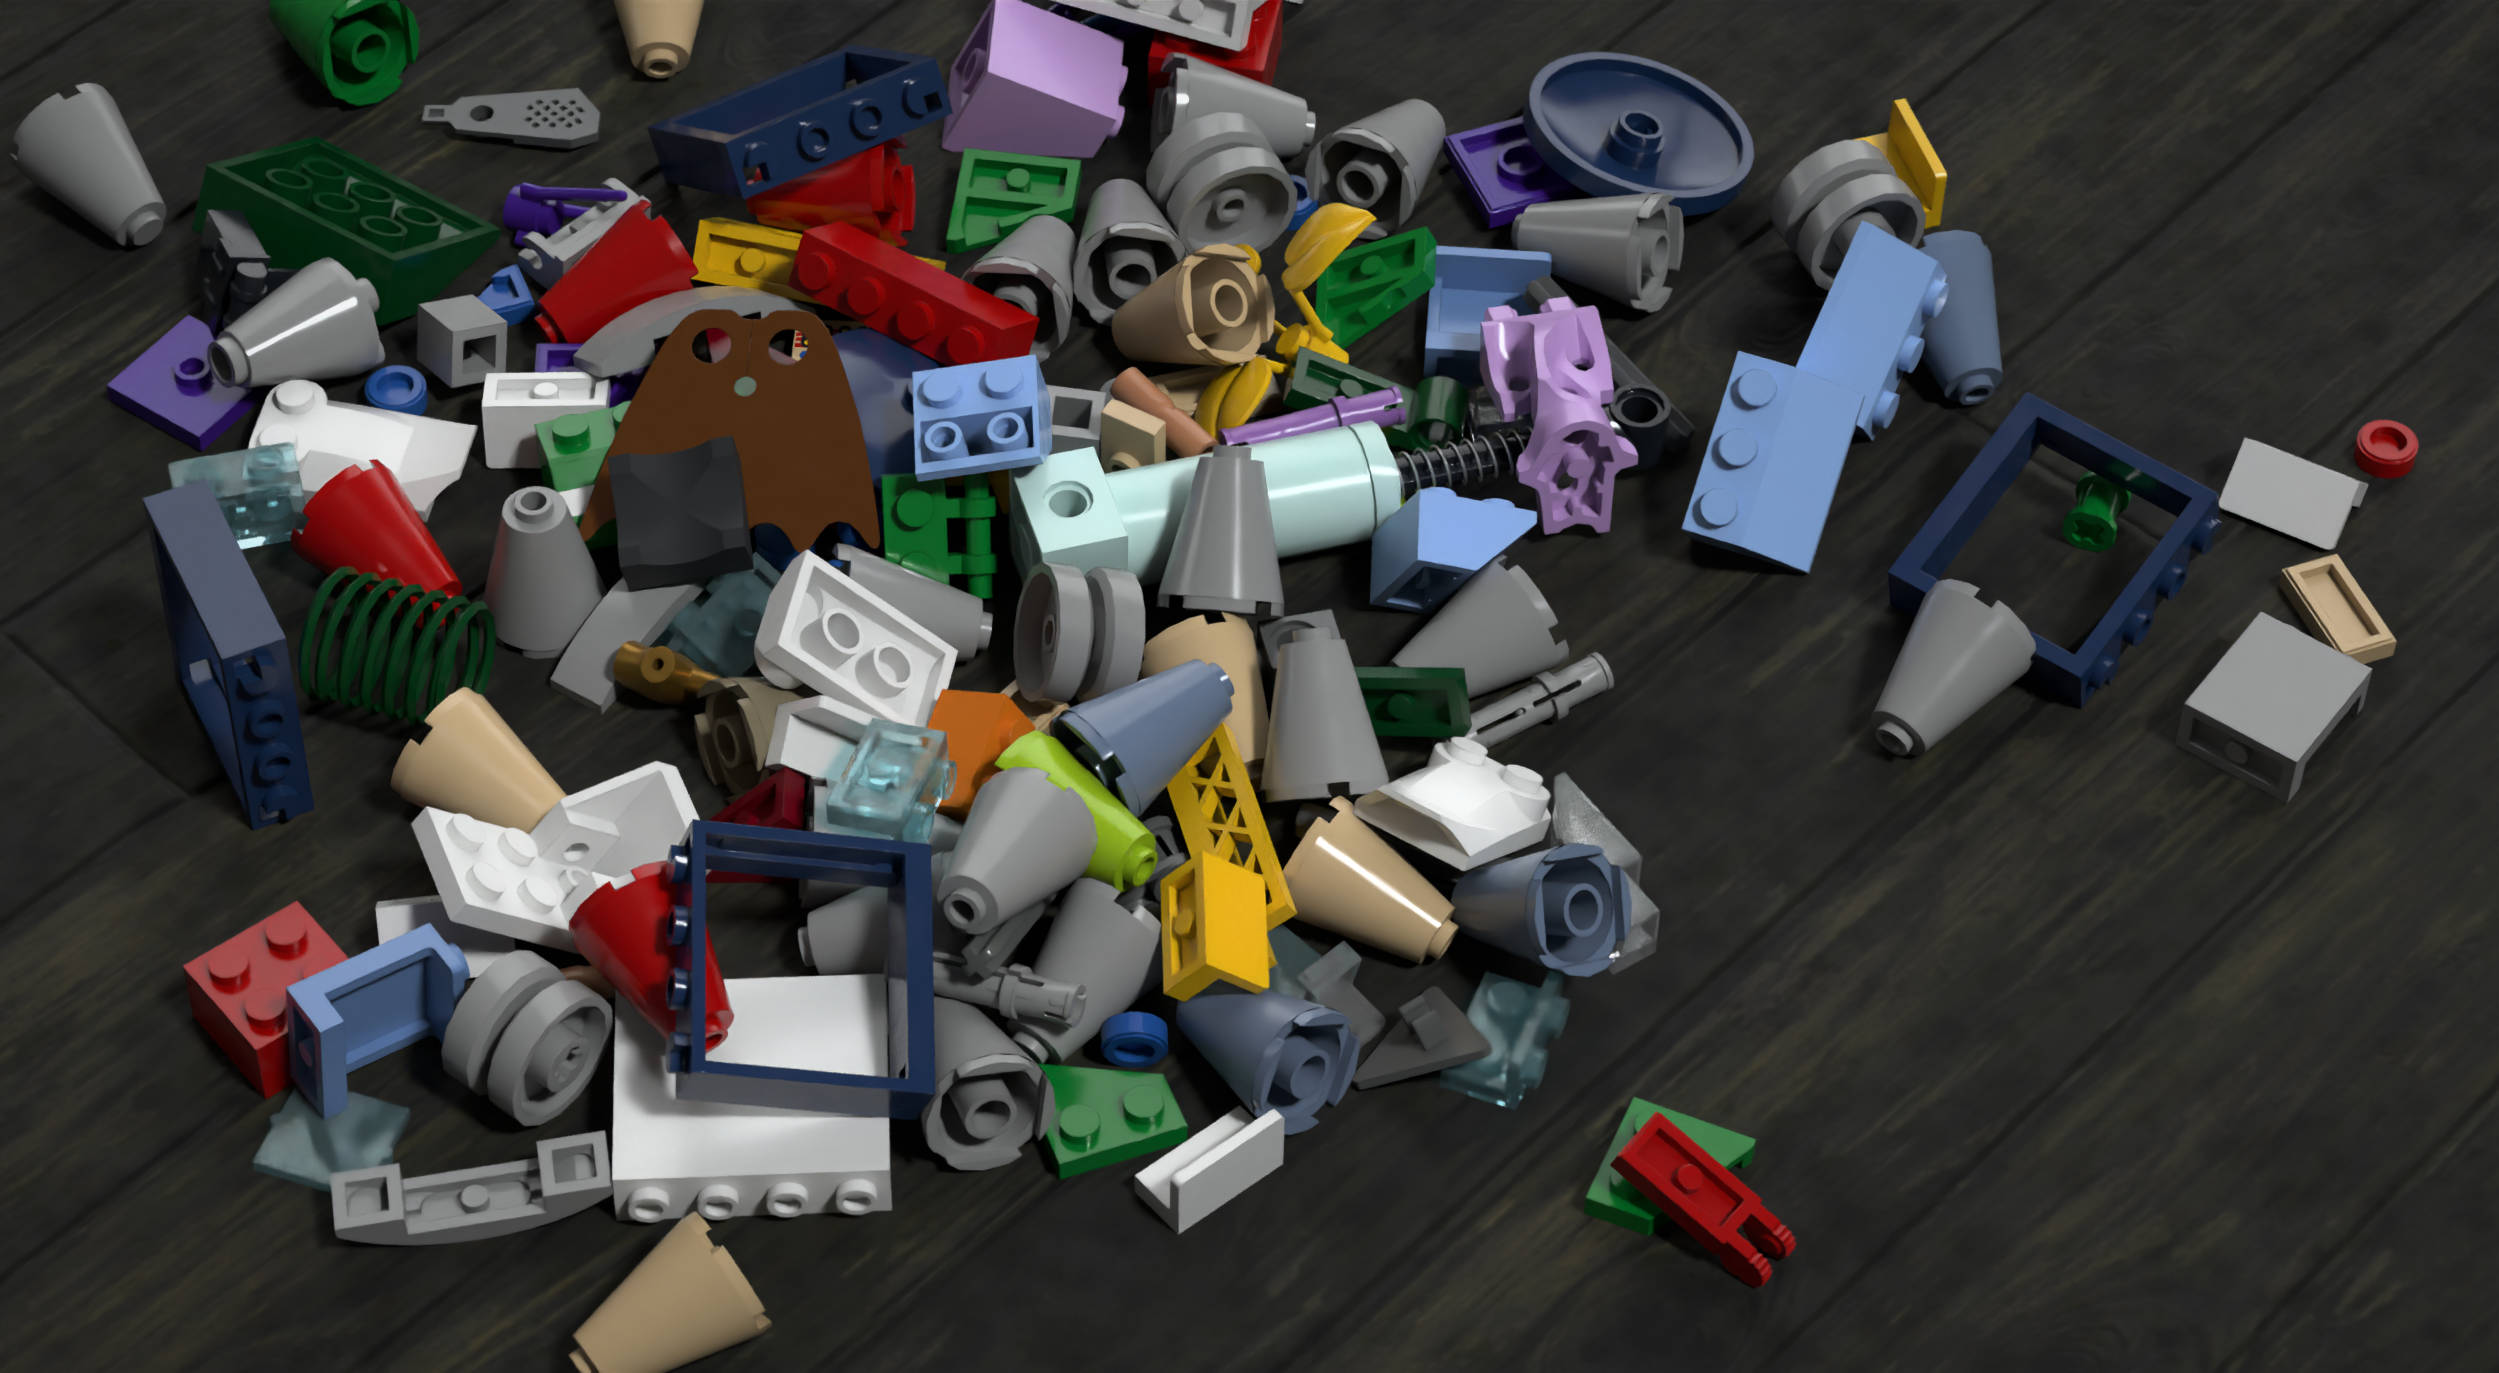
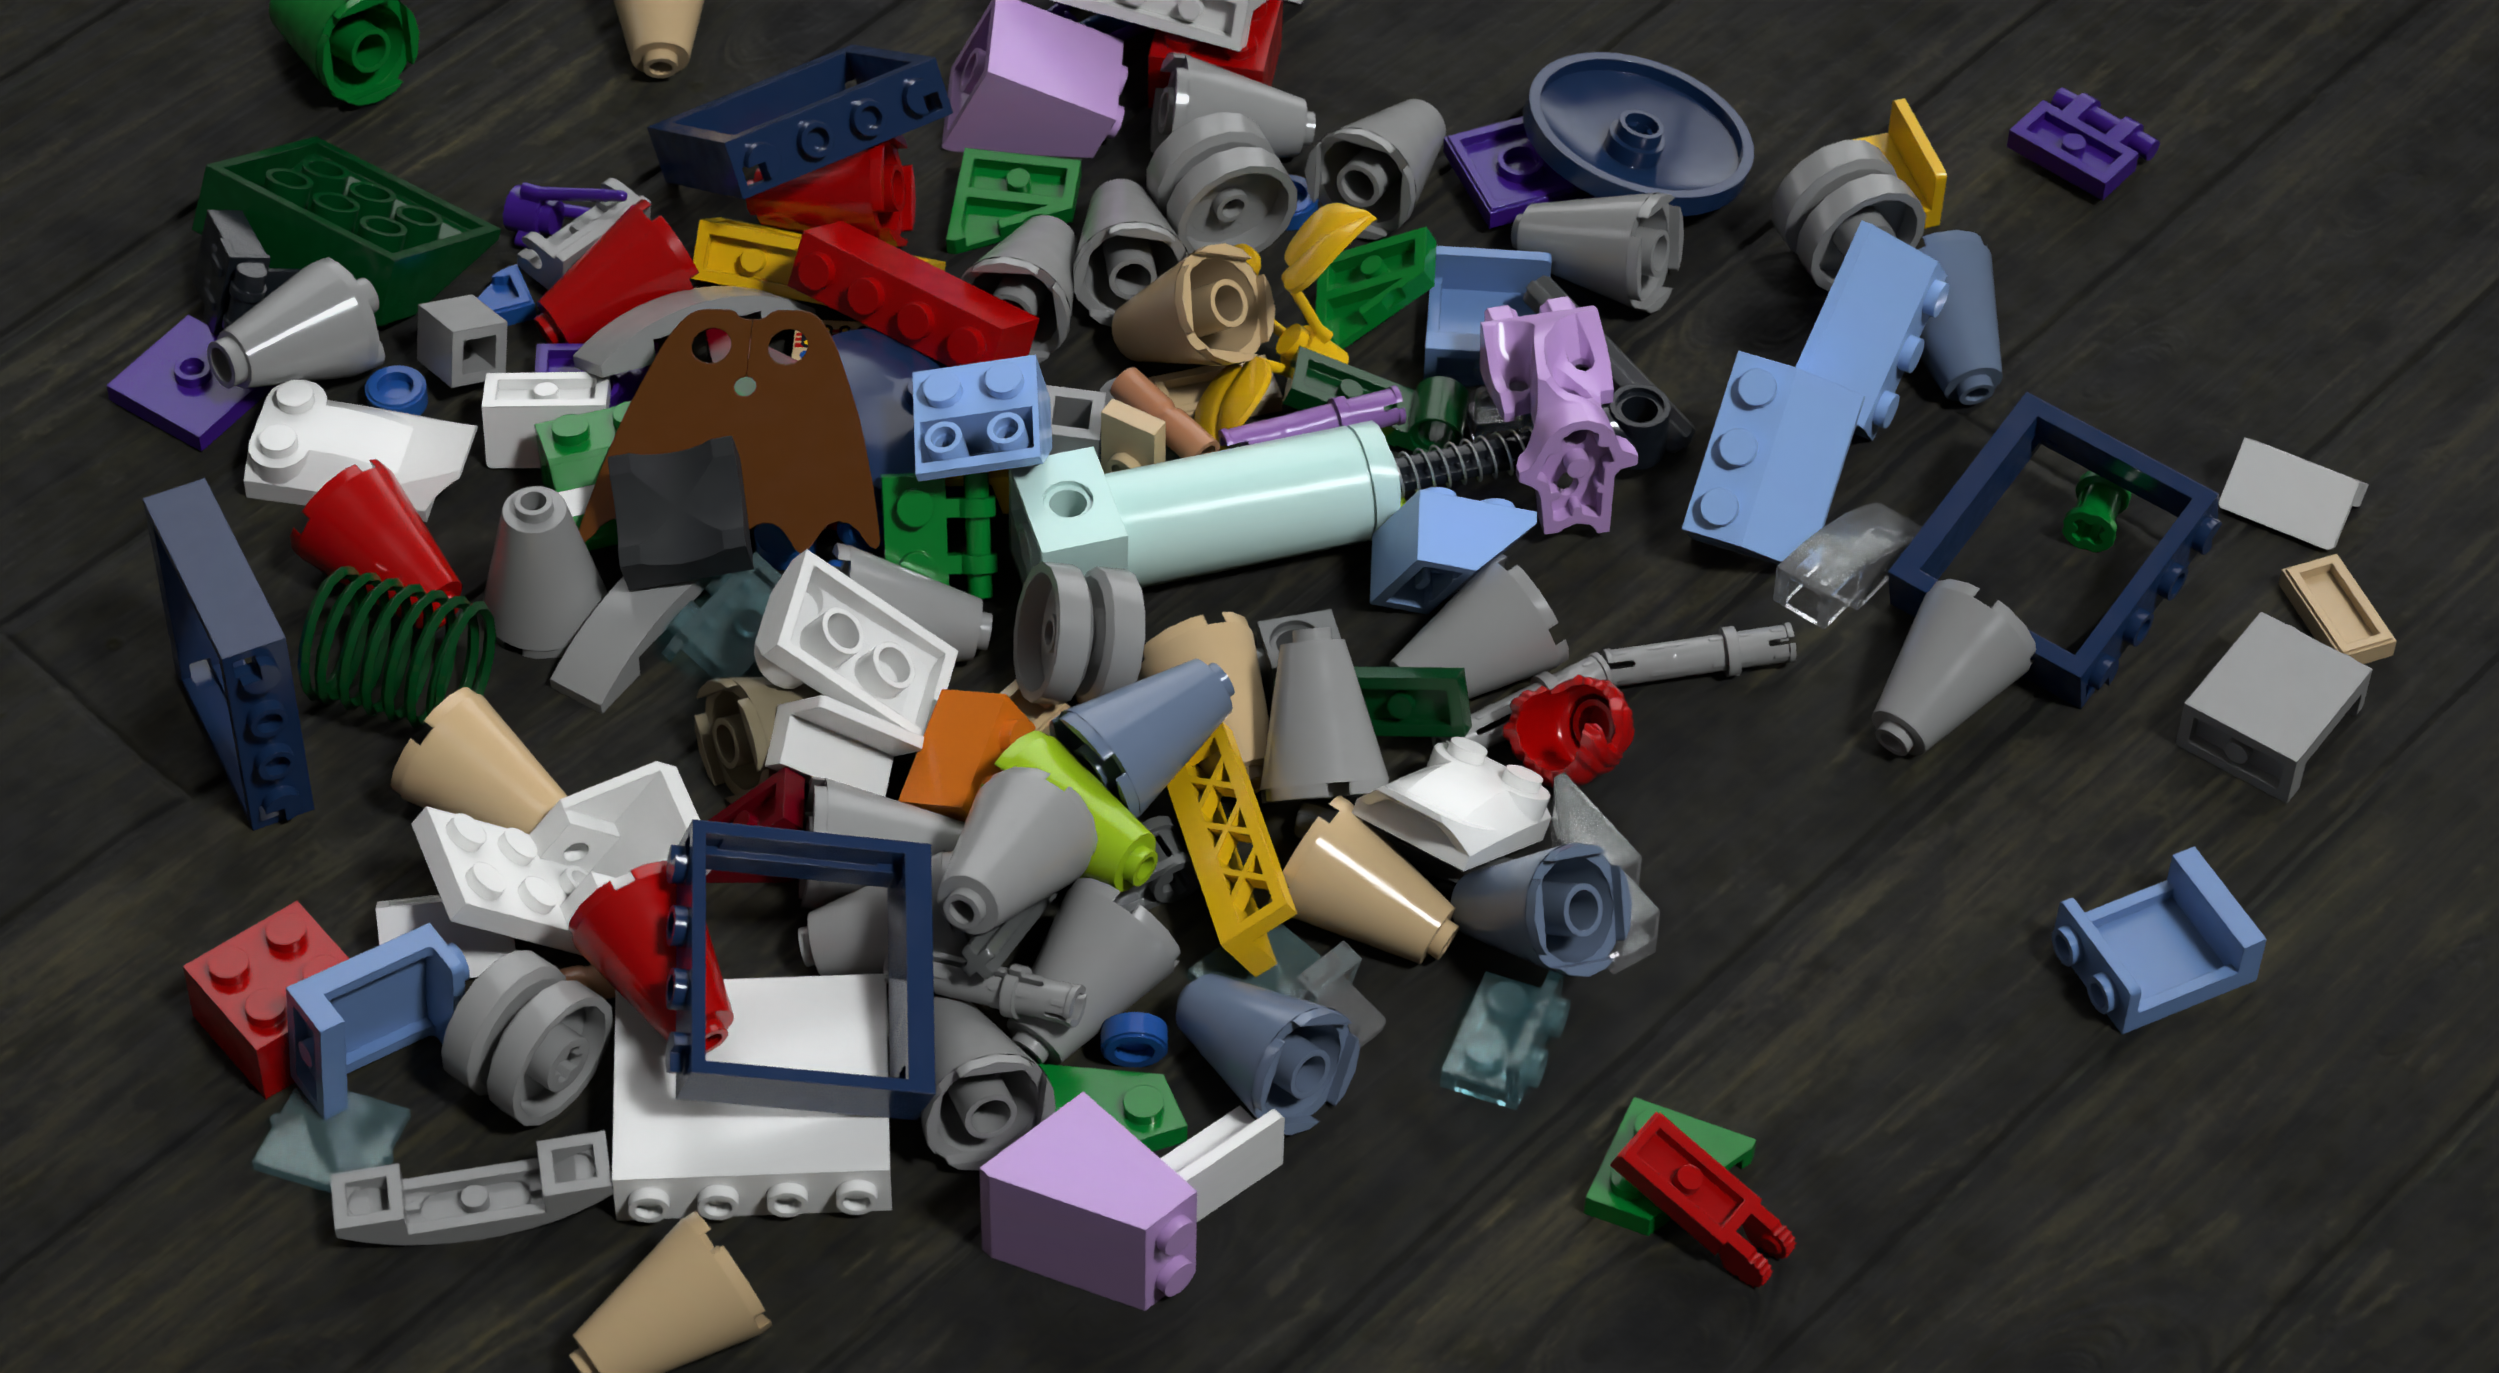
(91, 164): light grey cone -> none
(255, 490): clear light blue bracket -> none
(533, 118): dark grey piece -> none
(660, 674): pearl gold piece -> none
(894, 782): clear light blue bracket -> none
(1090, 1208): none -> lavender slope
(1213, 927): yellow panel -> none
(1225, 540): light grey cone -> none
(1424, 1040): dark grey piece -> none
(1570, 729): none -> red hair
(1701, 655): none -> light grey pin
(1843, 563): none -> clear slope
(2082, 142): none -> dark purple plate
(2161, 945): none -> medium blue panel
(2386, 449): red tile -> none

